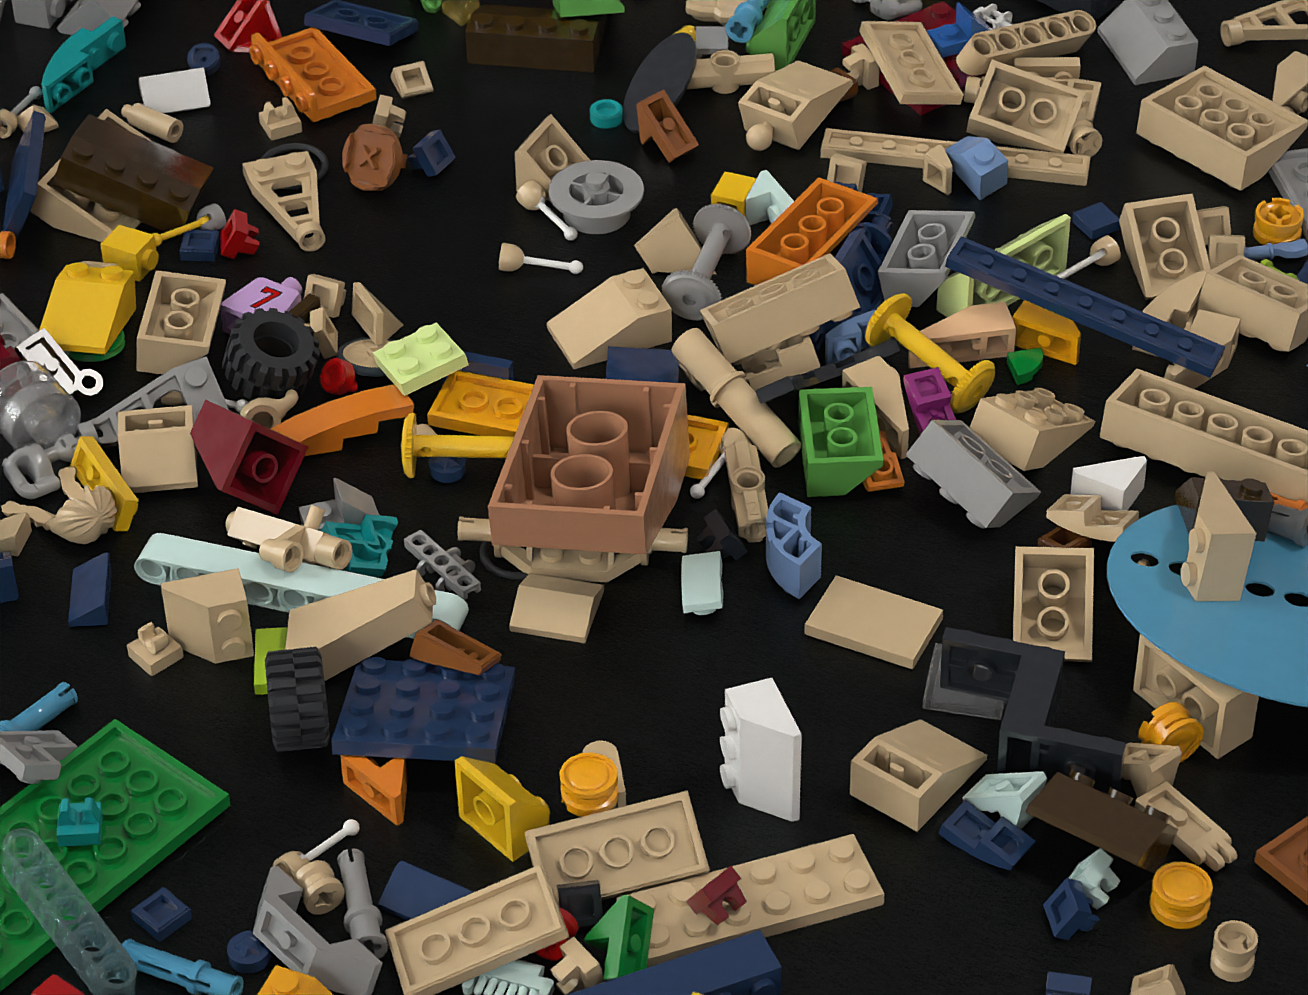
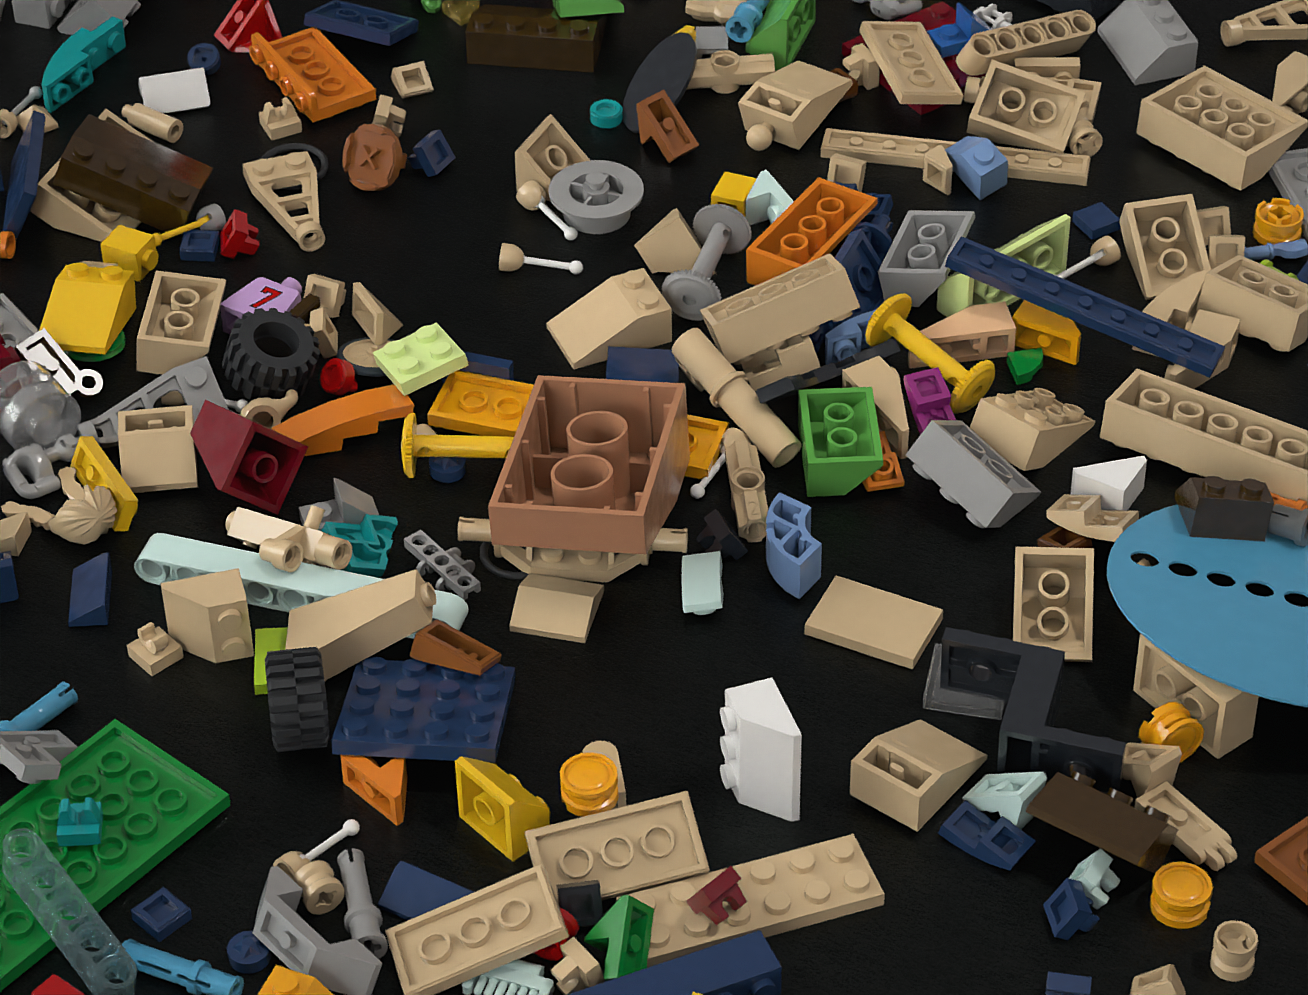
(1218, 546): tan slope -> none

